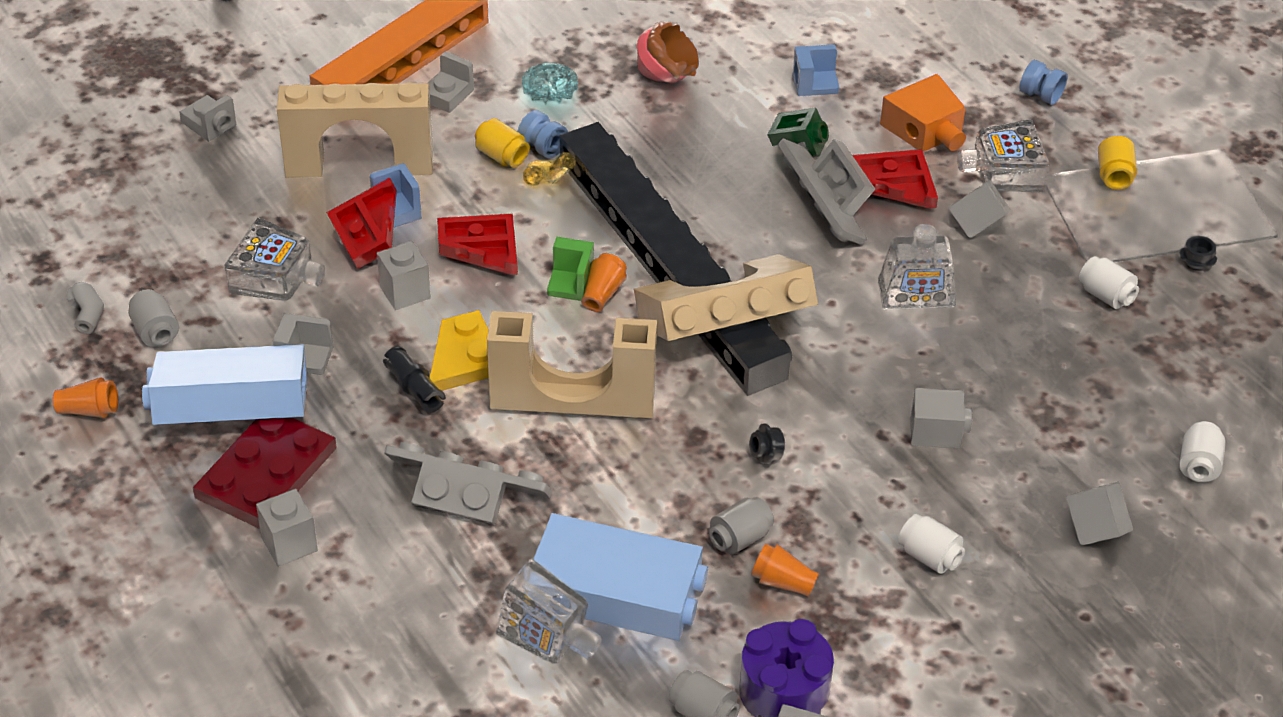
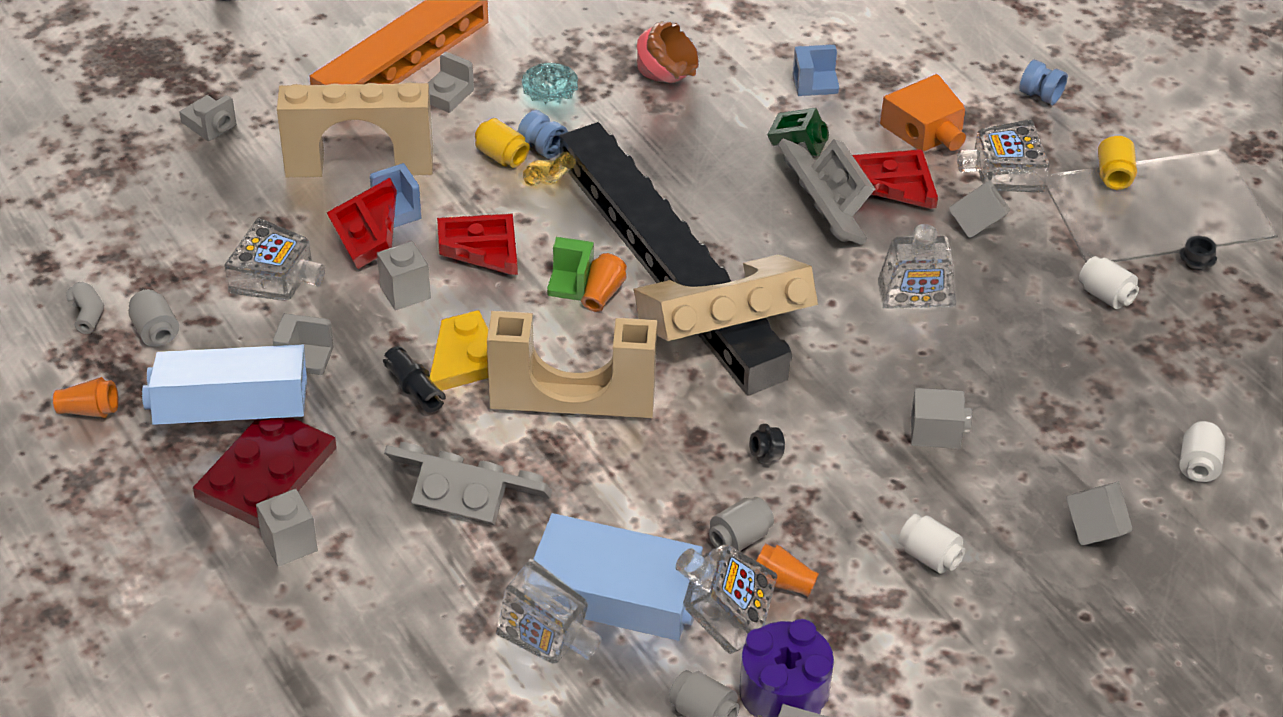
(727, 593): none -> clear torso

